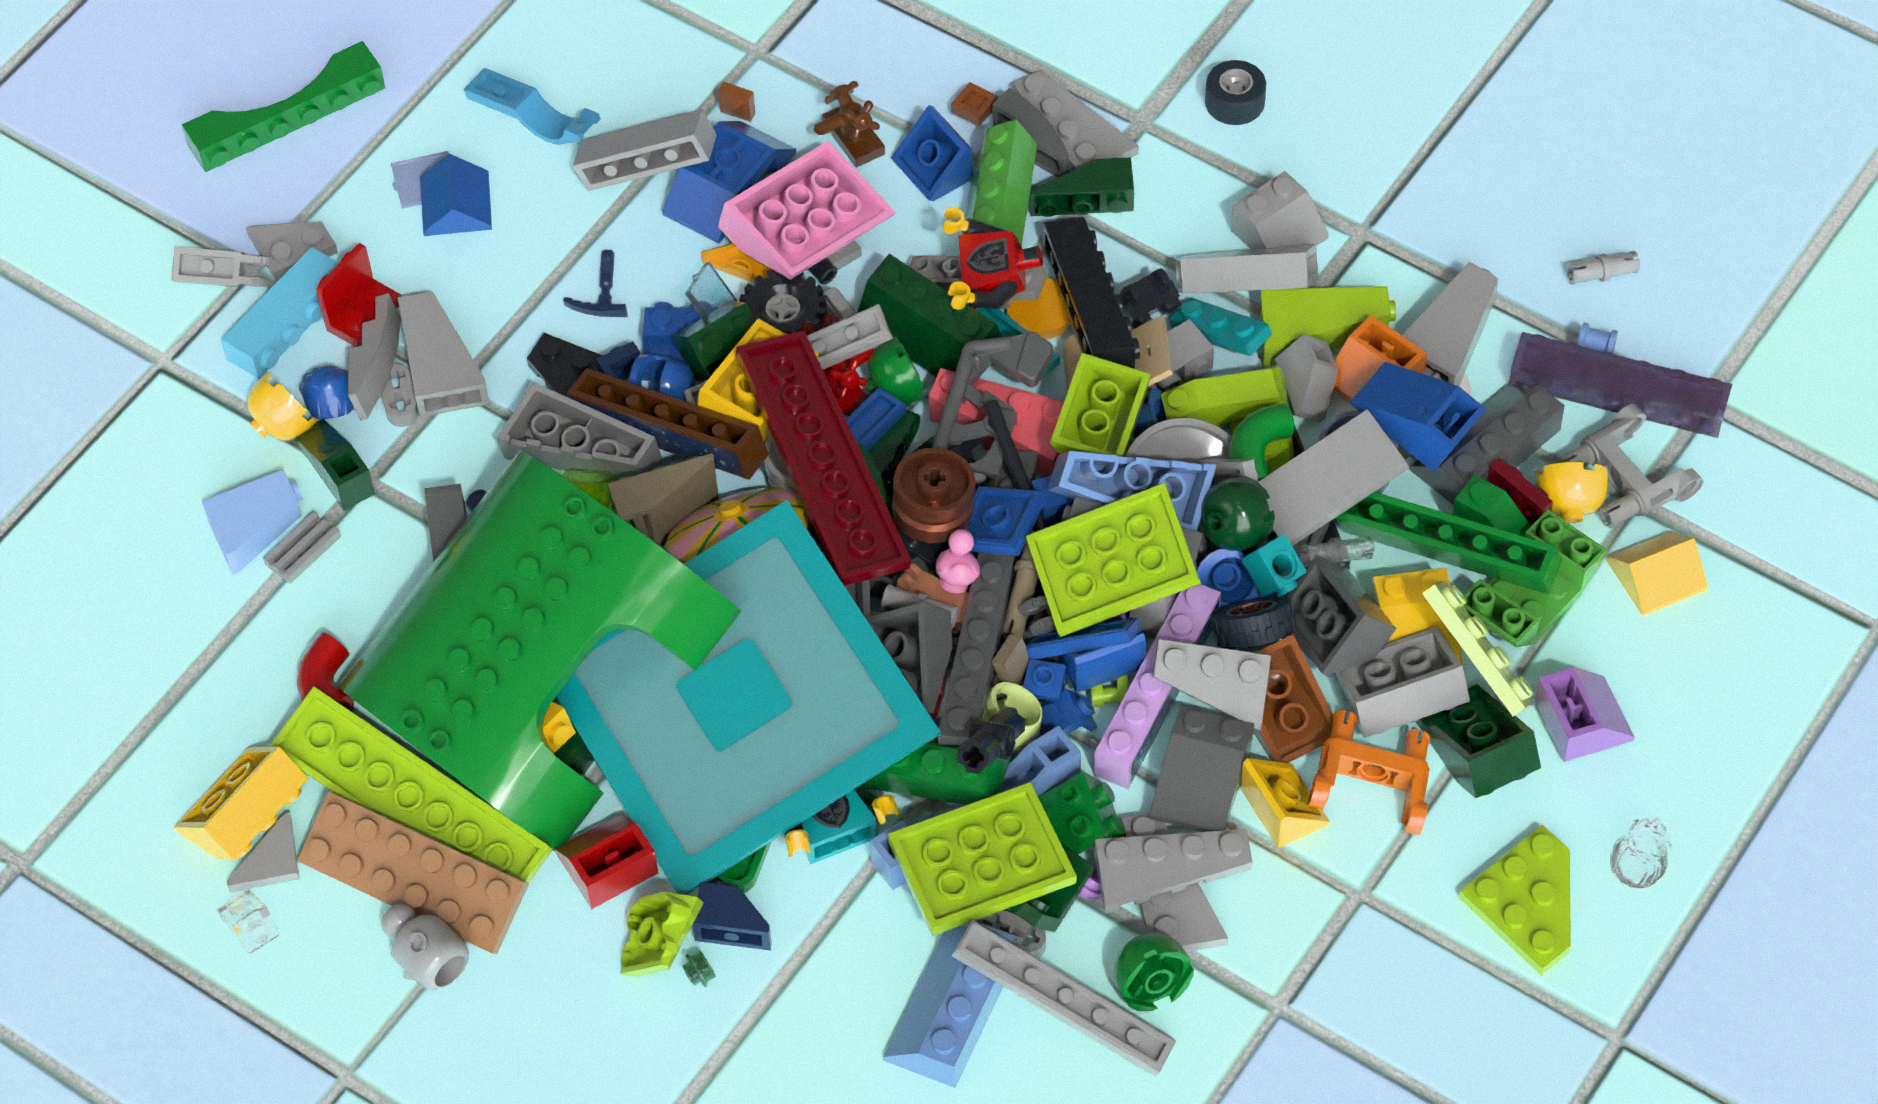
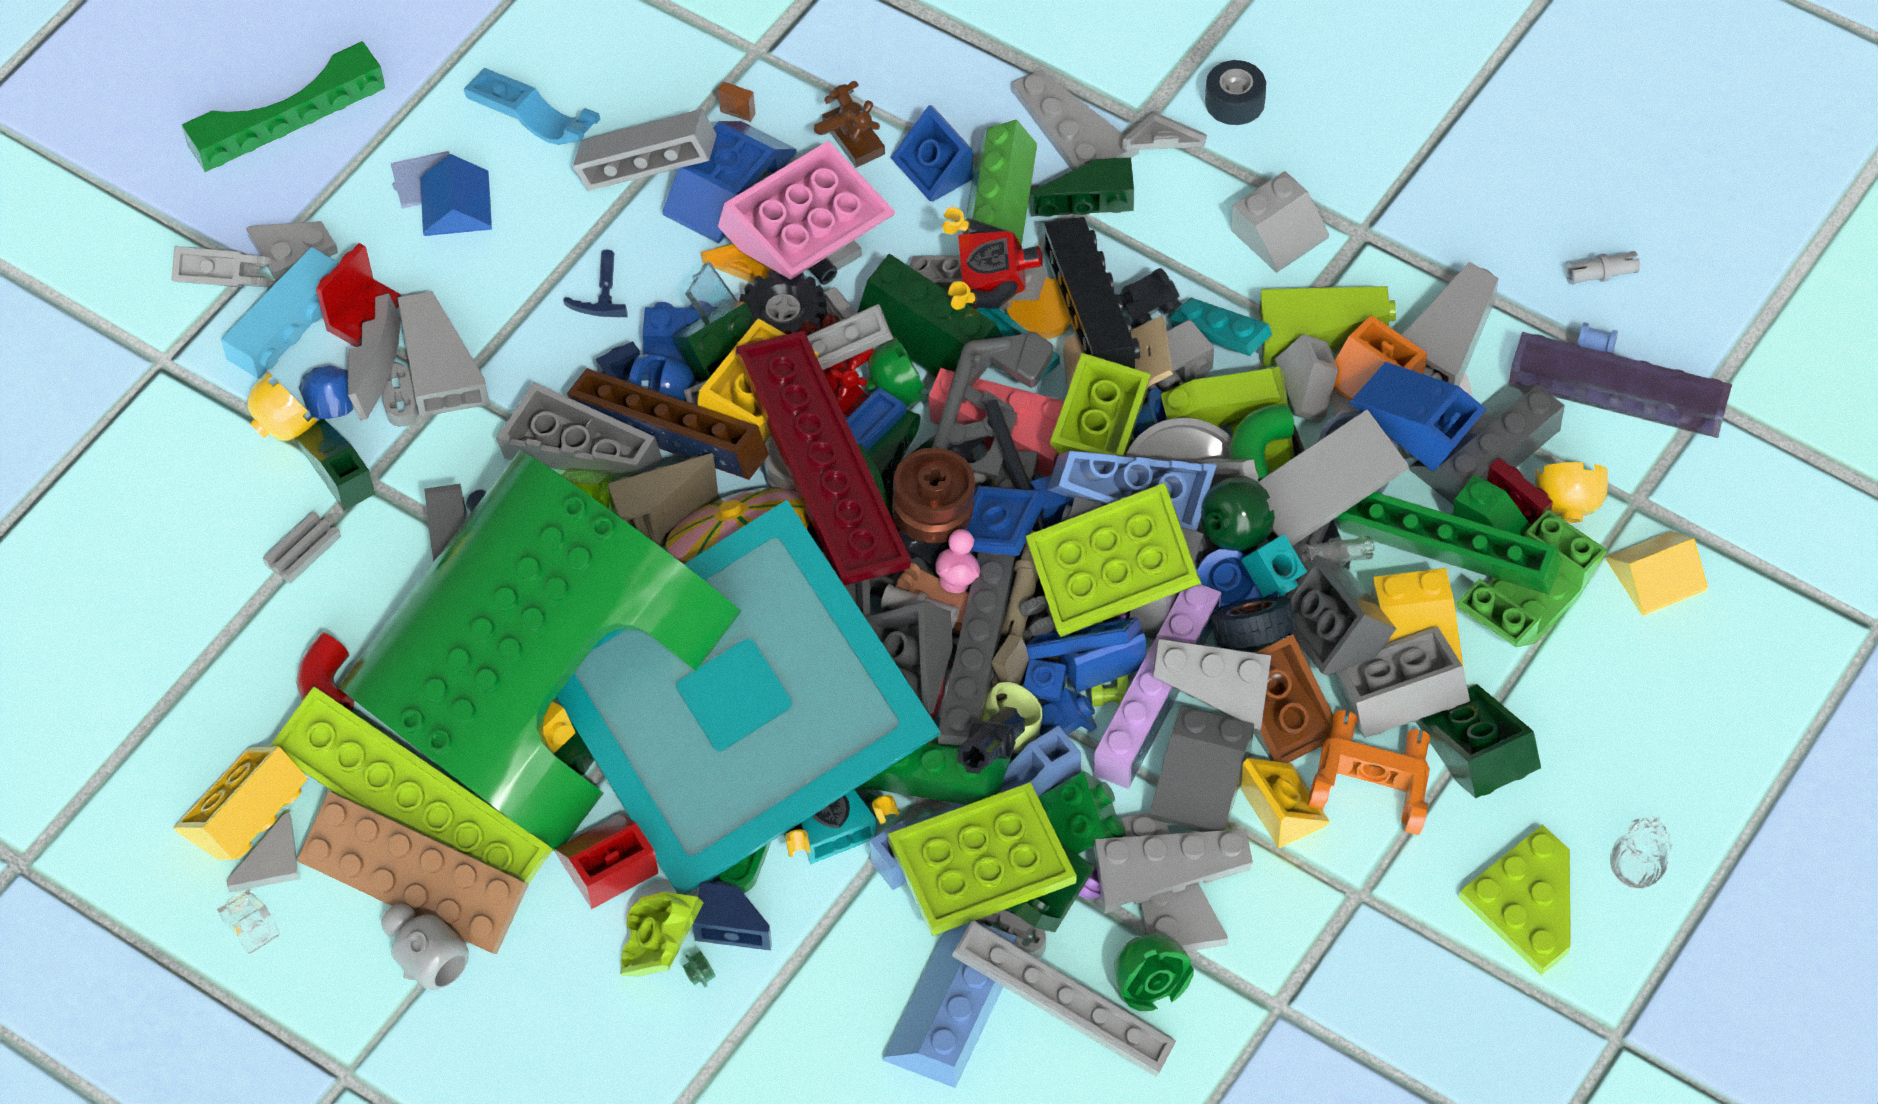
(252, 517): light blue slope -> none
(560, 362): black wing -> none
(974, 104): dark orange plate -> none
(1050, 151): dark grey slope -> none
(1162, 133): none -> light grey tile
(1249, 269): light grey slope -> none
(1471, 636): yellowish green plate -> none
(1581, 713): medium lavender slope -> none
(1636, 491): light grey connector -> none

